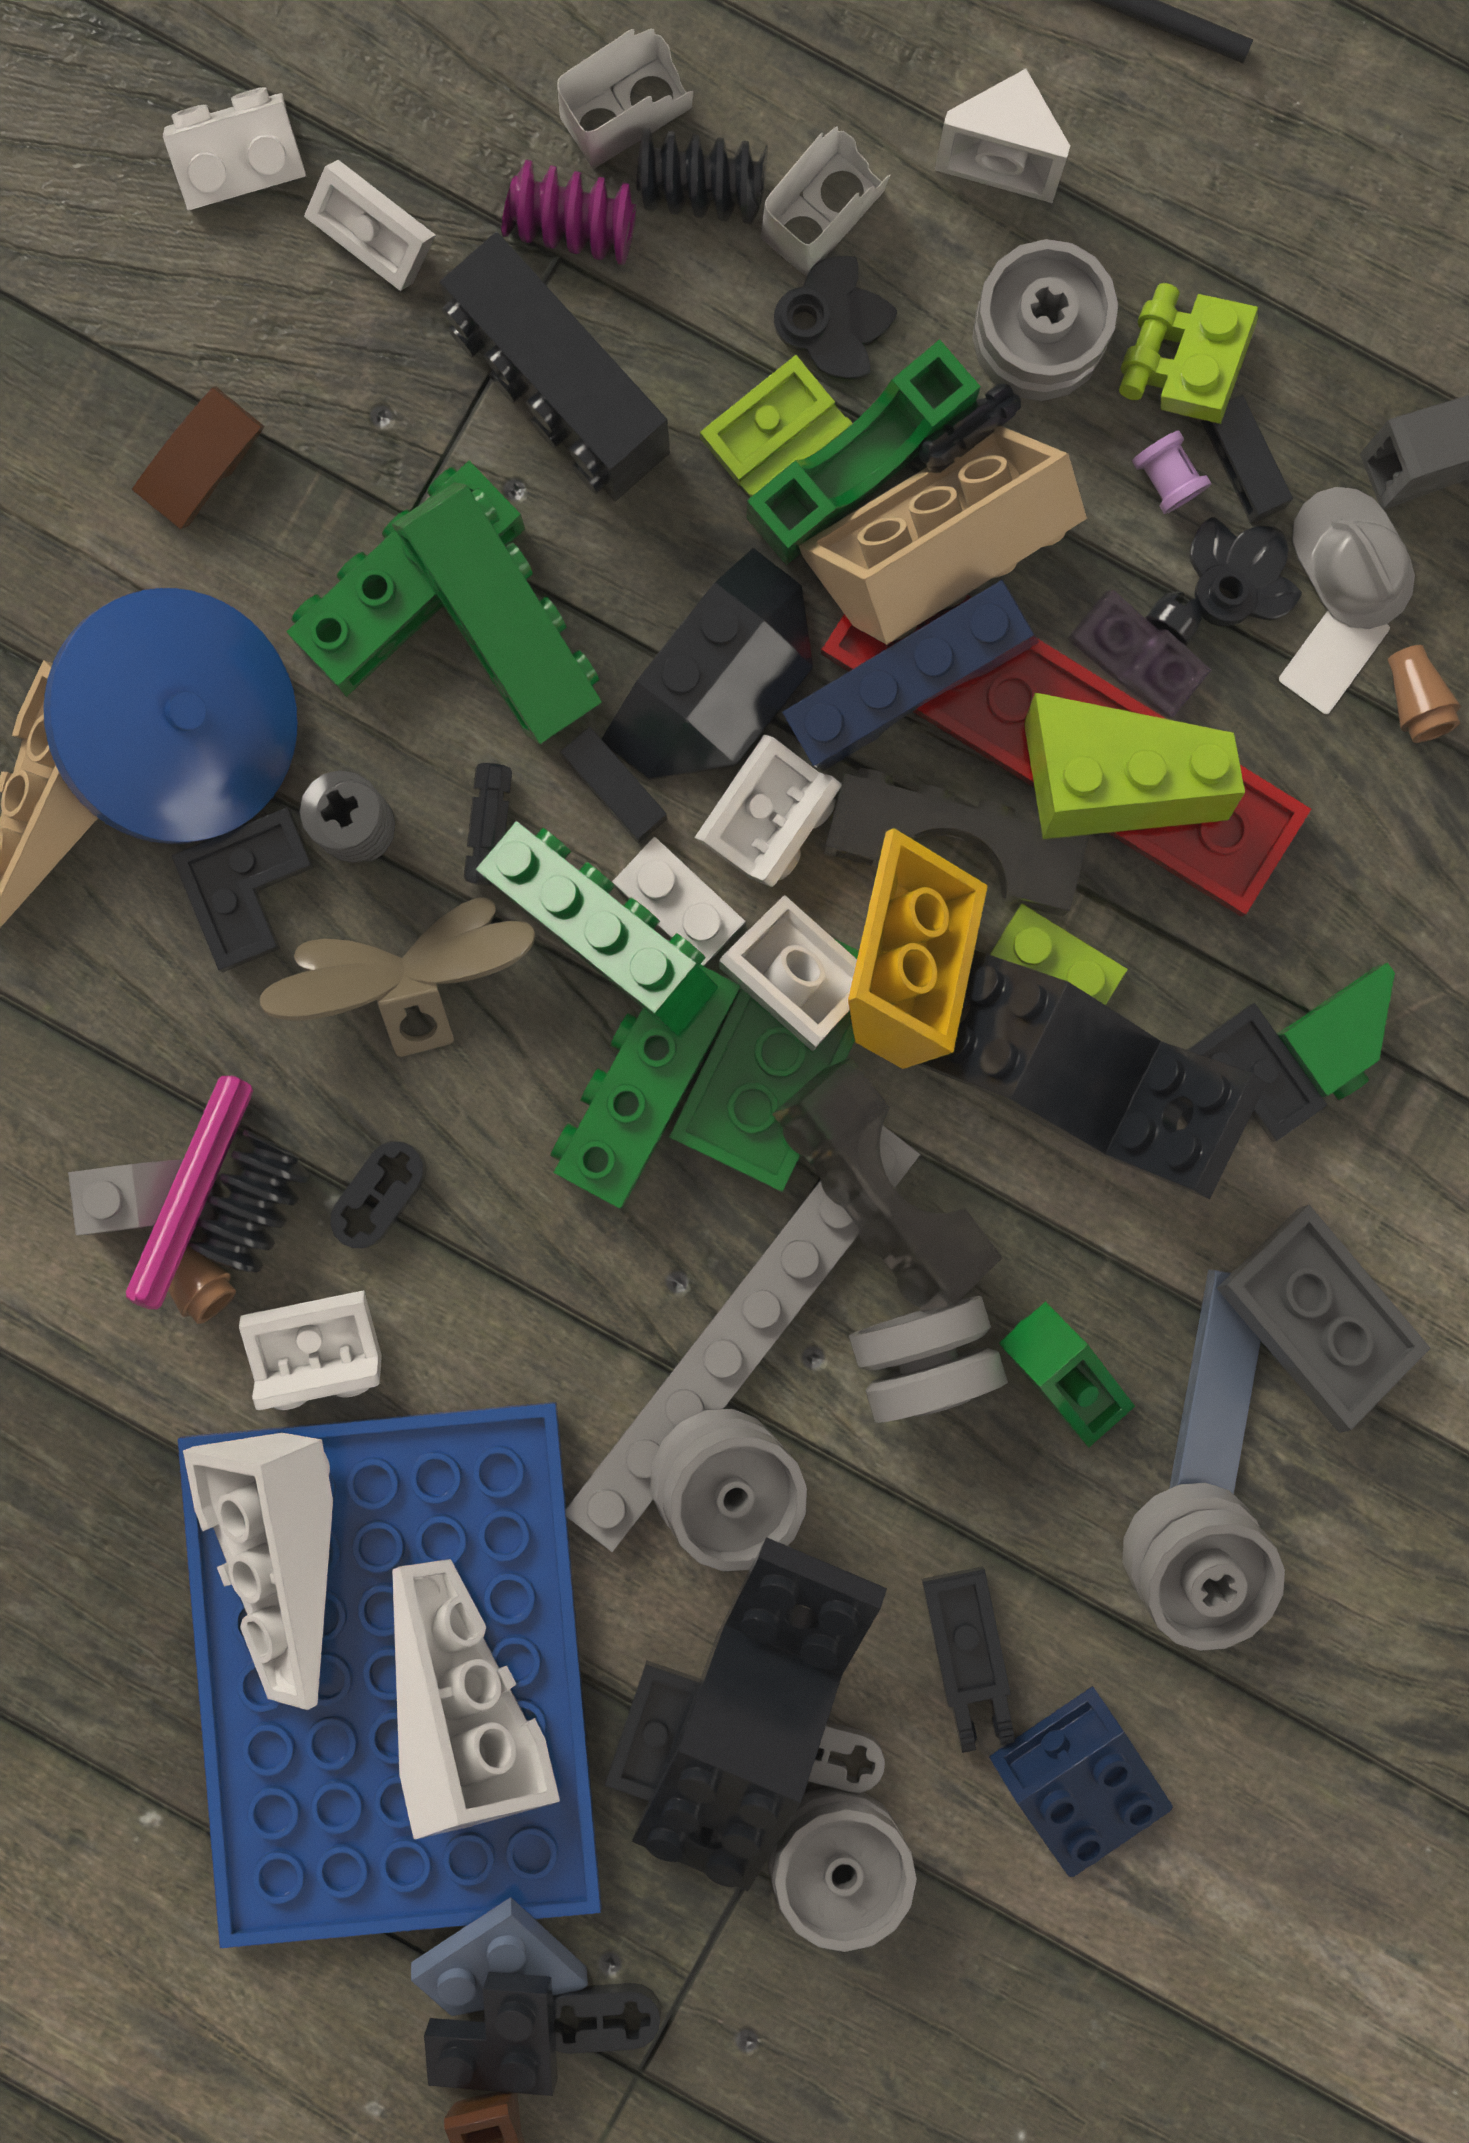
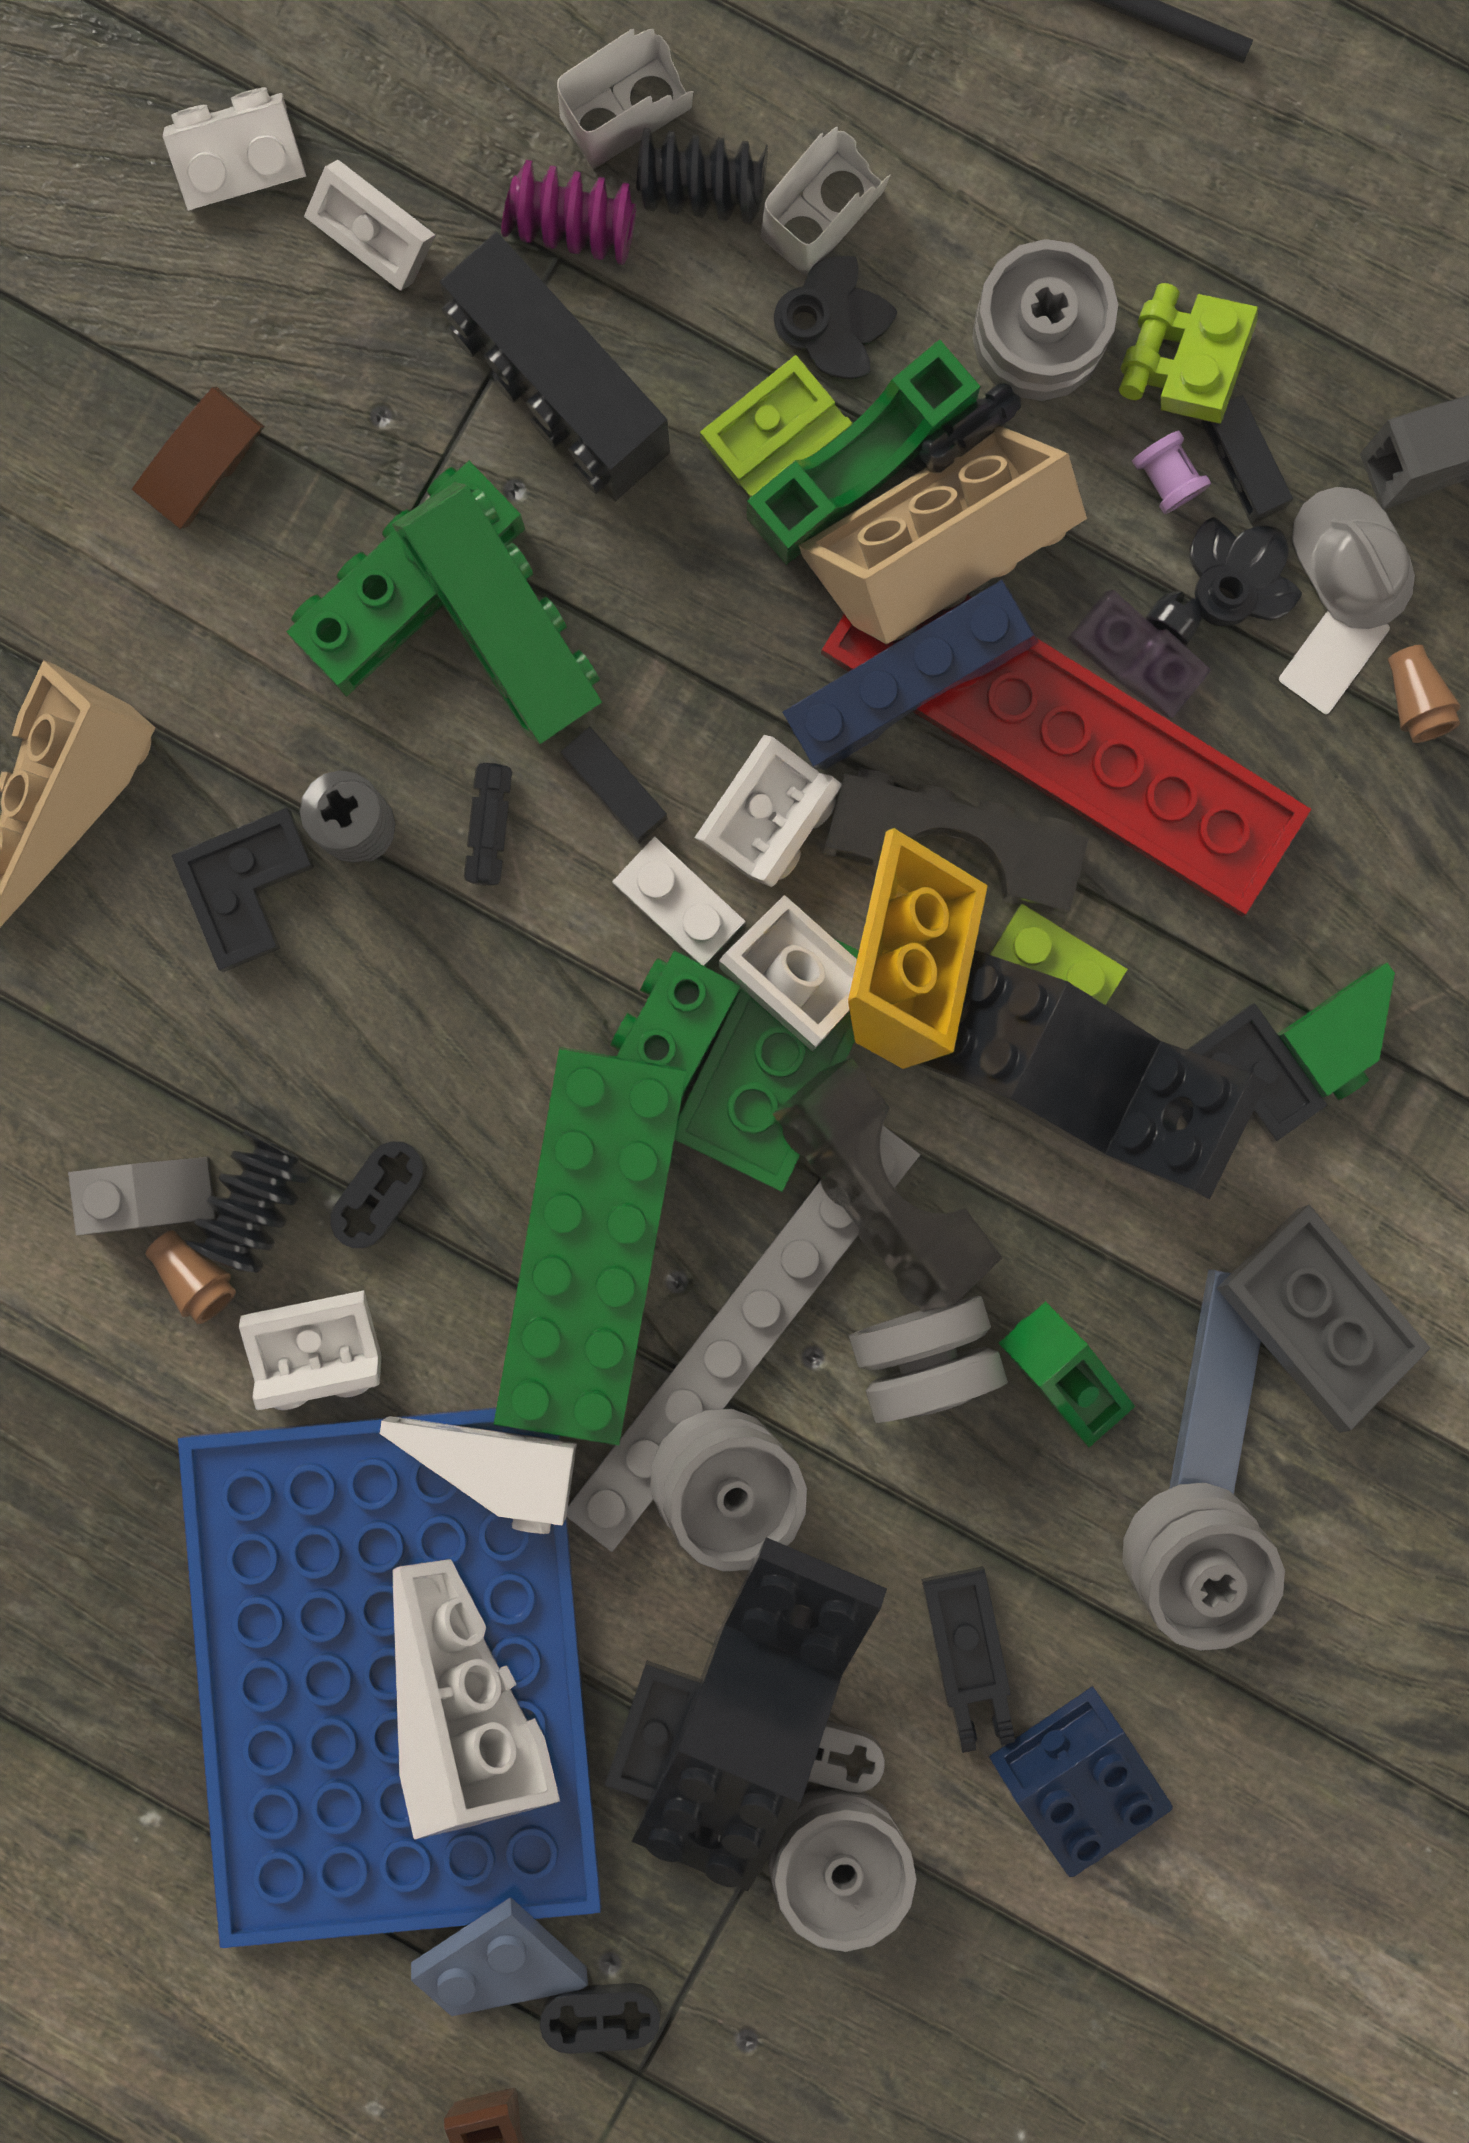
(170, 716): blue dish -> none
(189, 1192): dark pink axle -> none
(274, 1527): white wedge -> none
(352, 974): dark tan piece -> none
(500, 1470): none -> white slope
(506, 2052): black plate -> none
(589, 1245): none -> green plate
(598, 928): brick -> none
(717, 675): black wedge -> none
(1005, 140): white slope -> none
(1126, 769): lime wedge -> none

